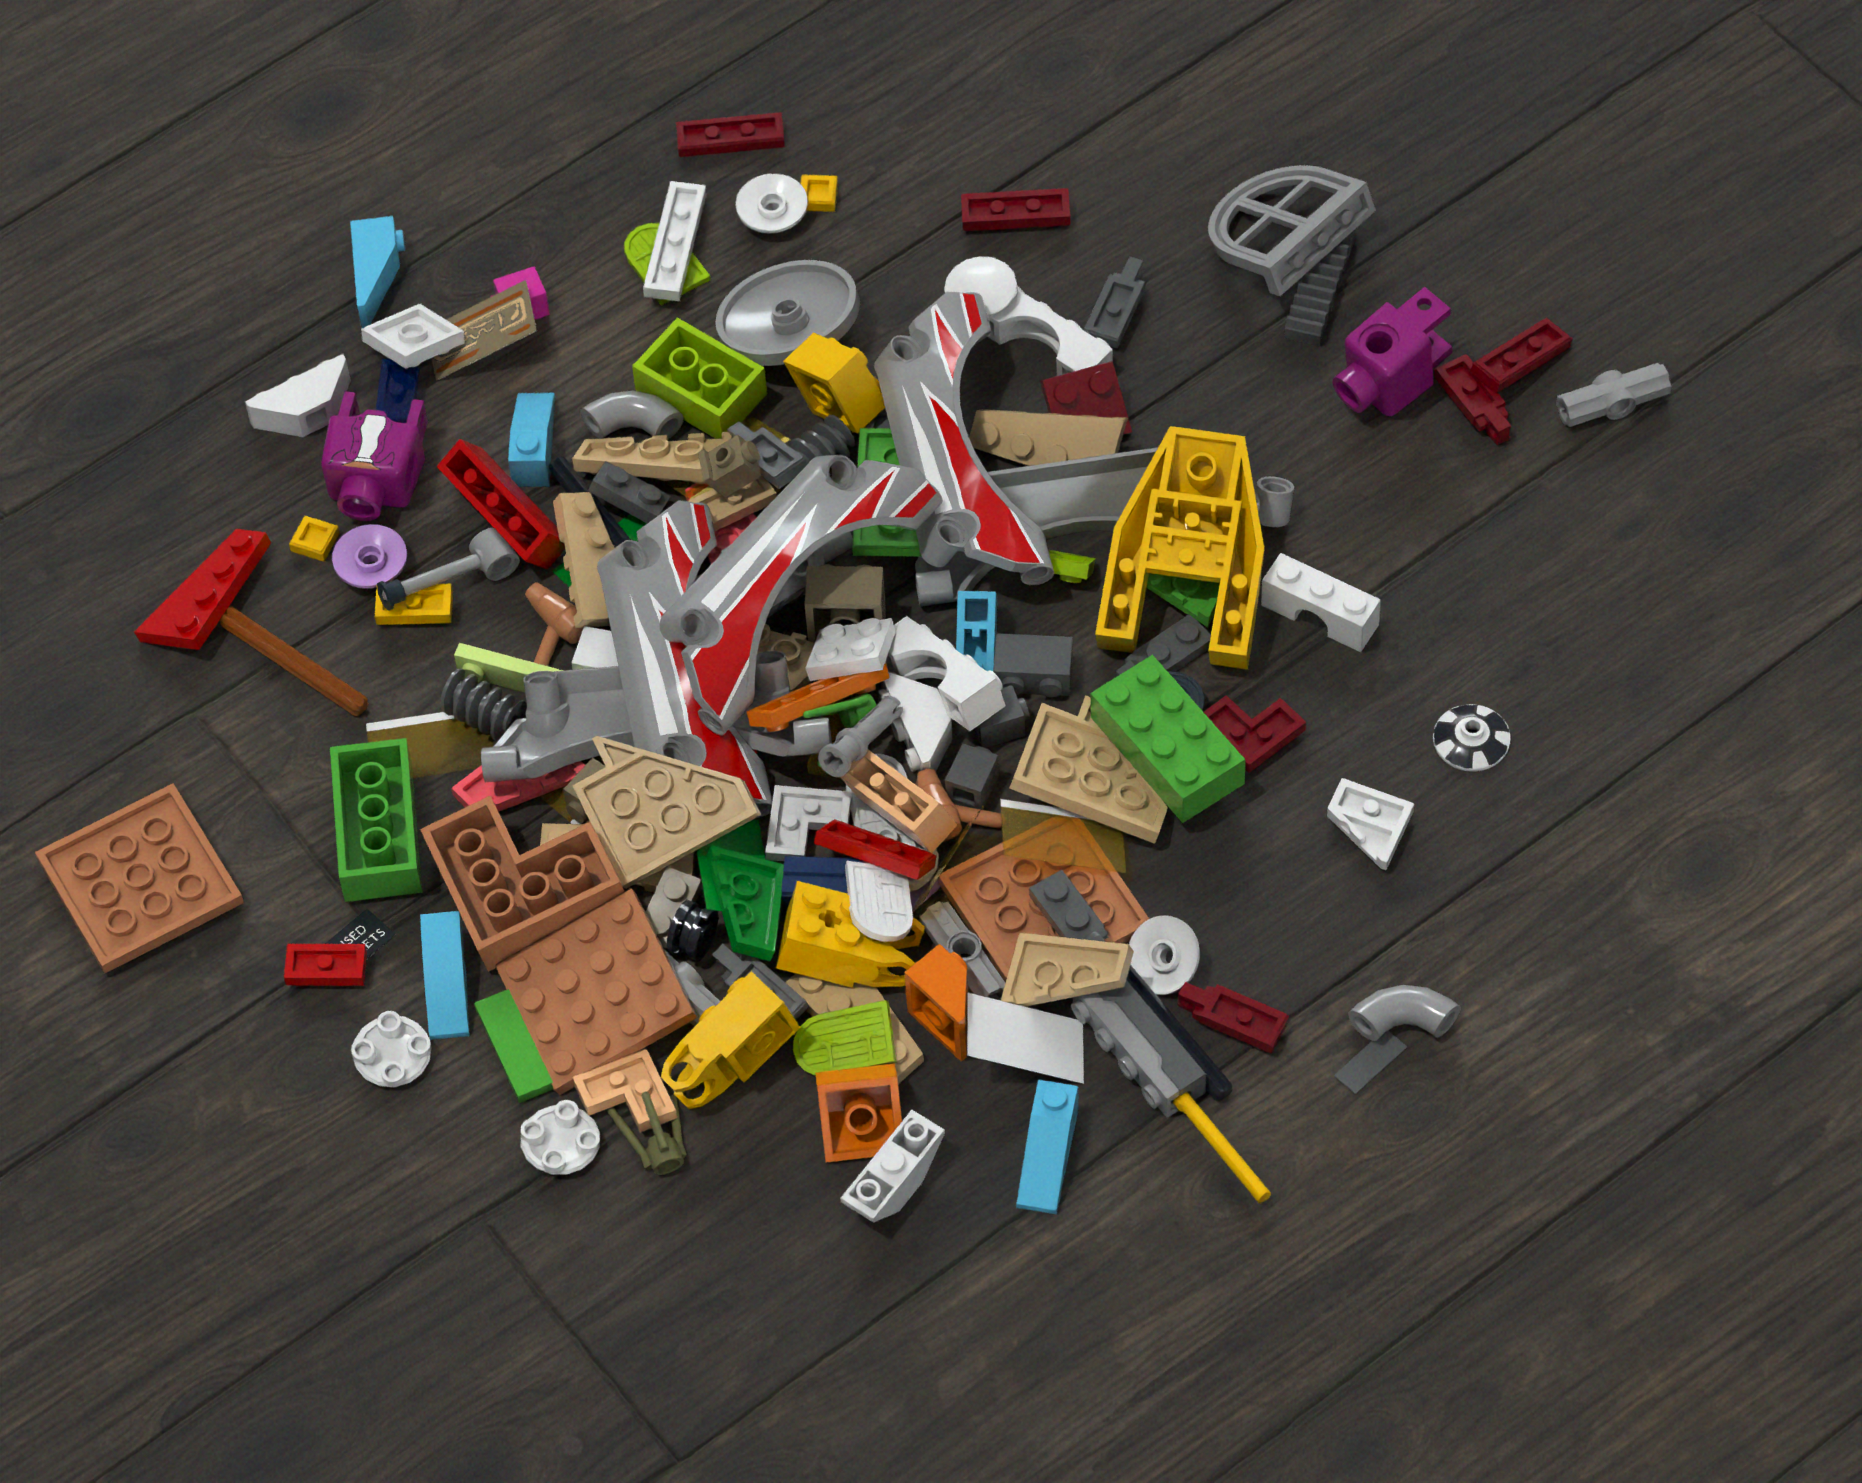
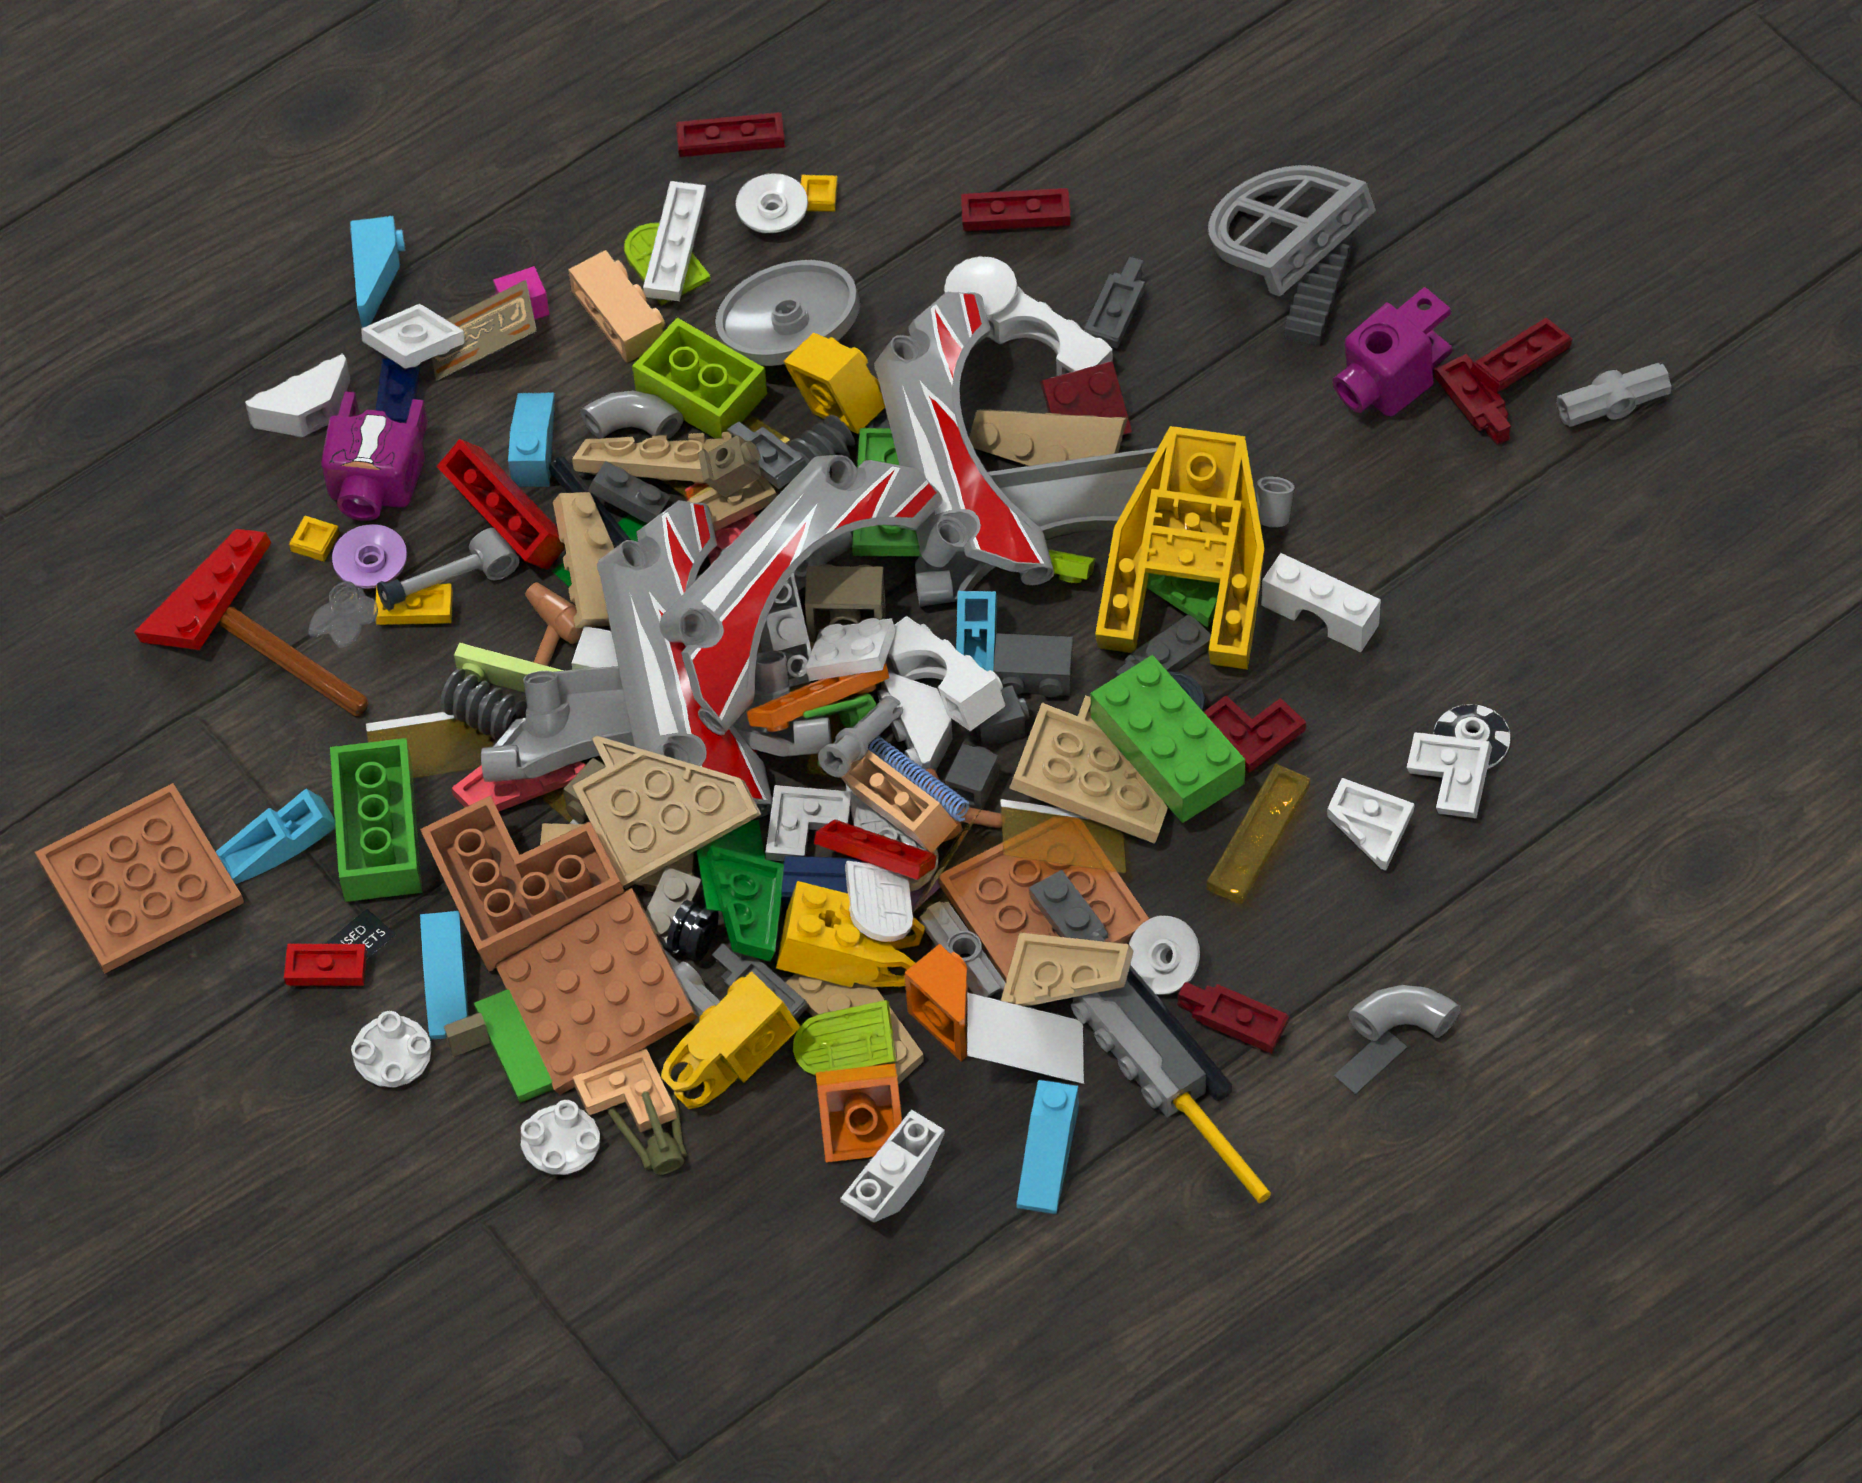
(276, 836): none -> medium azure slope
(344, 614): none -> clear plate
(466, 1034): none -> dark tan tile
(616, 305): none -> light nougat brick
(787, 632): none -> white slope
(949, 808): none -> light blue piece
(1258, 834): none -> clear yellow plate
(1459, 763): none -> white plate

